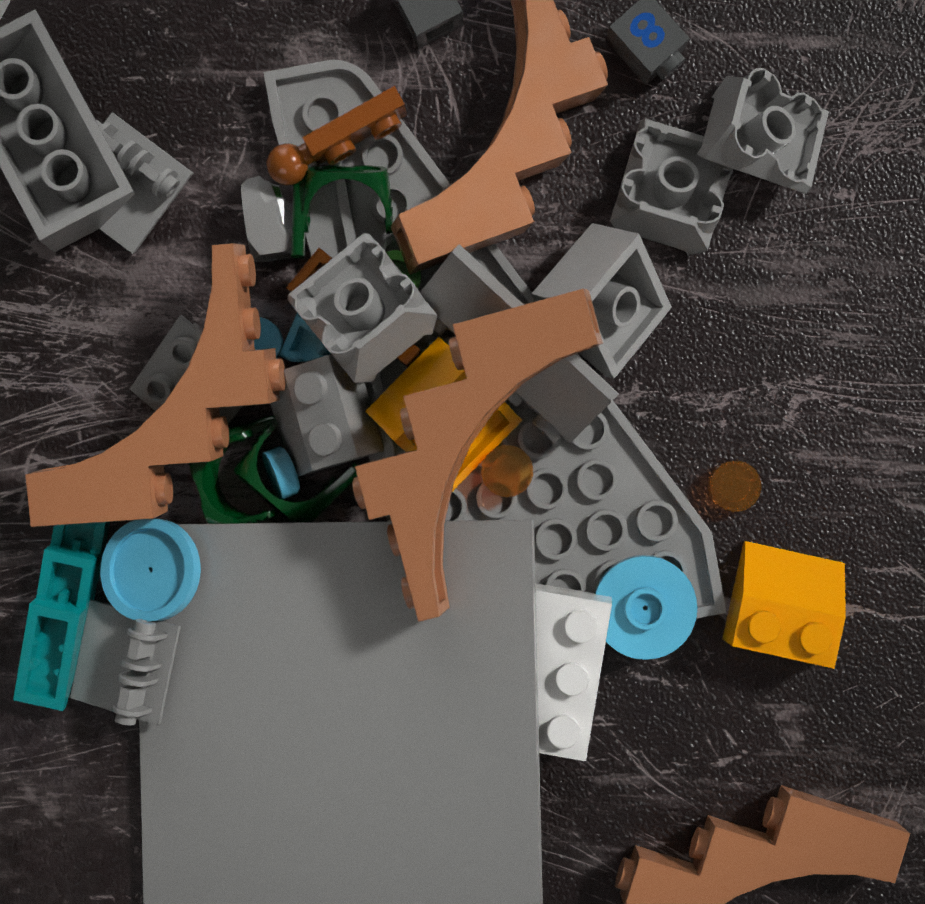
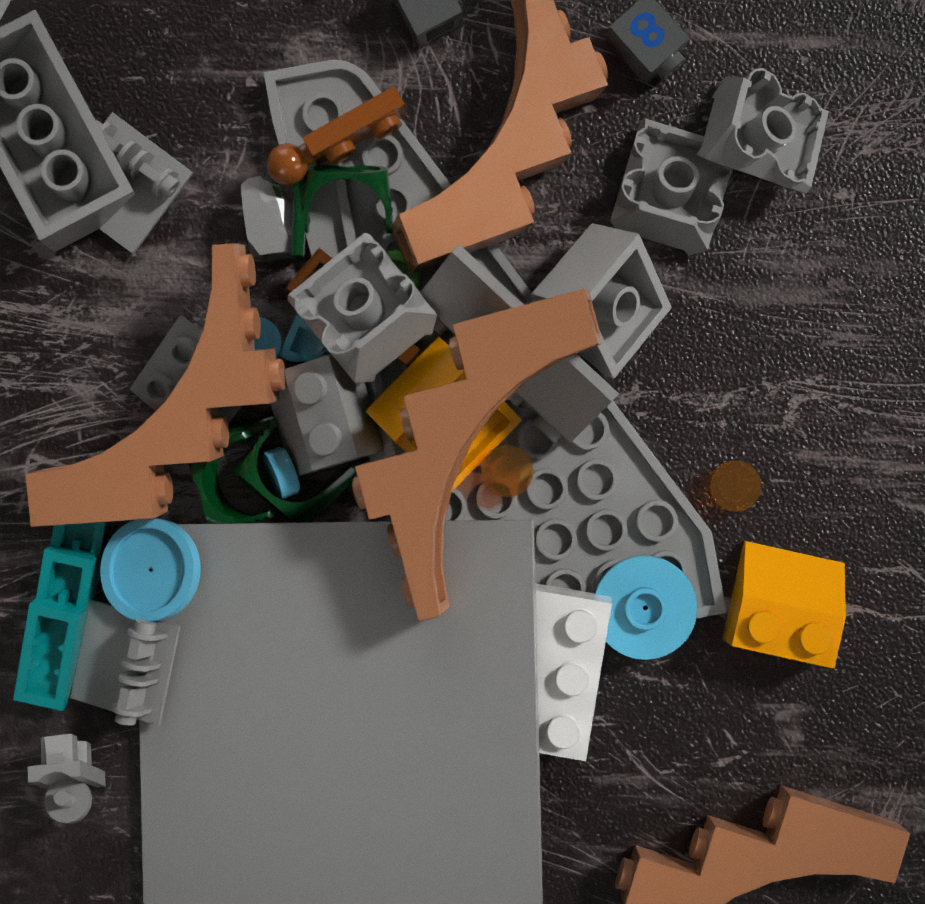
(64, 774): none -> light grey hips

